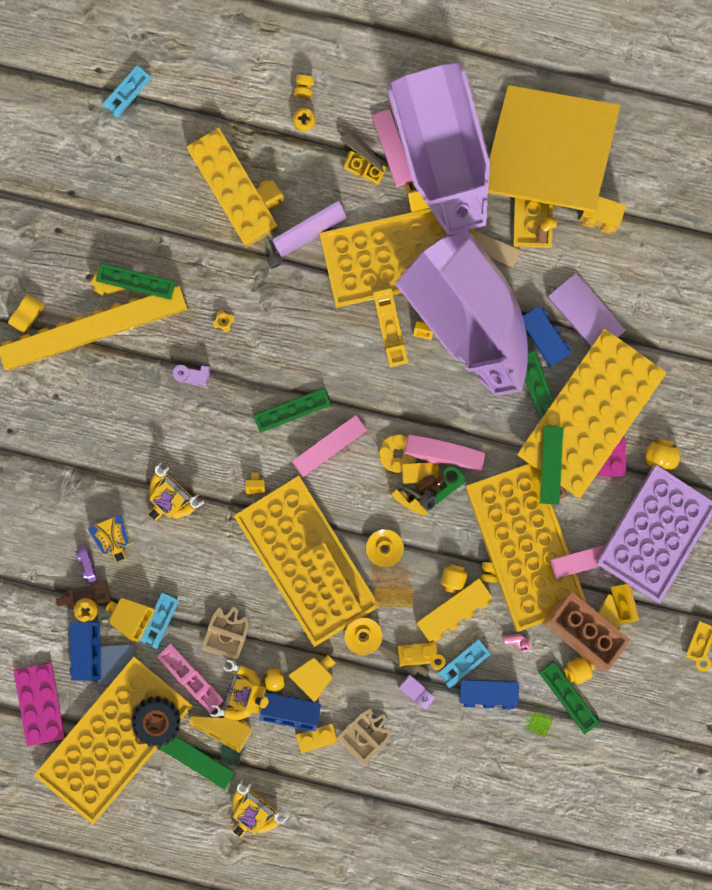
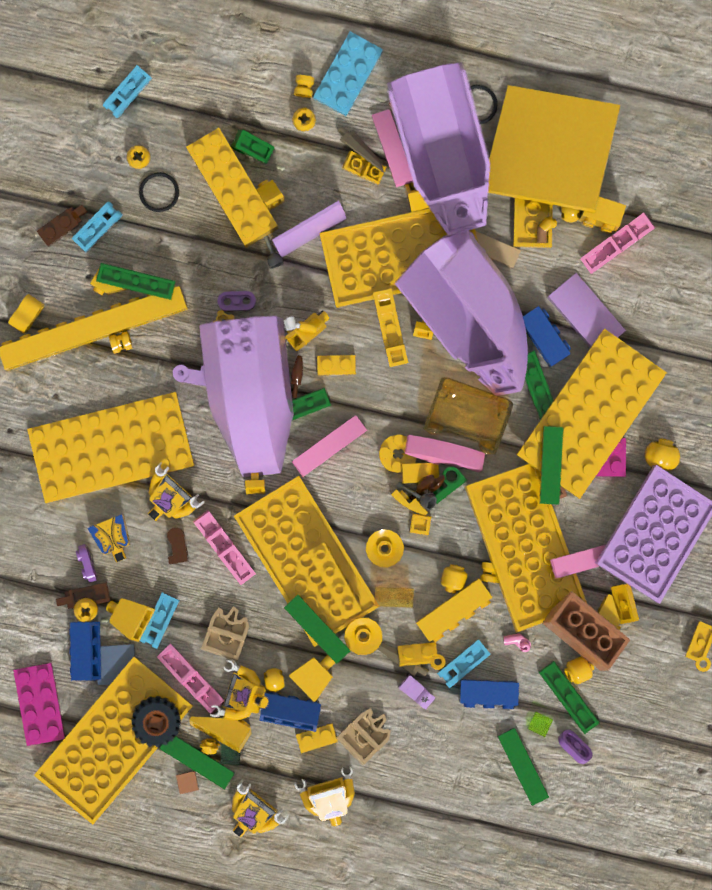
(61, 225): none -> reddish brown hinge
(96, 227): none -> medium azure plate
(110, 447): none -> yellow plate
(115, 341): none -> yellow wheel
(131, 156): none -> yellow piece
(159, 209): none -> black tyre
(179, 547): none -> reddish brown leg
(187, 782): none -> nougat tile
(209, 746): none -> yellow plate
(224, 547): none -> bright pink slope
(236, 301): none -> medium lavender plate
(249, 389): none -> lavender windscreen
(253, 146): none -> green plate
(297, 375): none -> reddish brown hand
(304, 331): none -> yellow torso
(317, 629): none -> green tile
(329, 799): none -> yellow torso
(336, 365): none -> yellow plate
(348, 74): none -> medium azure plate
(420, 524): none -> yellow tile
(469, 414): none -> clear yellow windscreen
(494, 100): none -> black tyre
(523, 766): none -> green tile
(569, 214): none -> yellow piece
(575, 746): none -> medium lavender plate
(617, 243): none -> bright pink slope

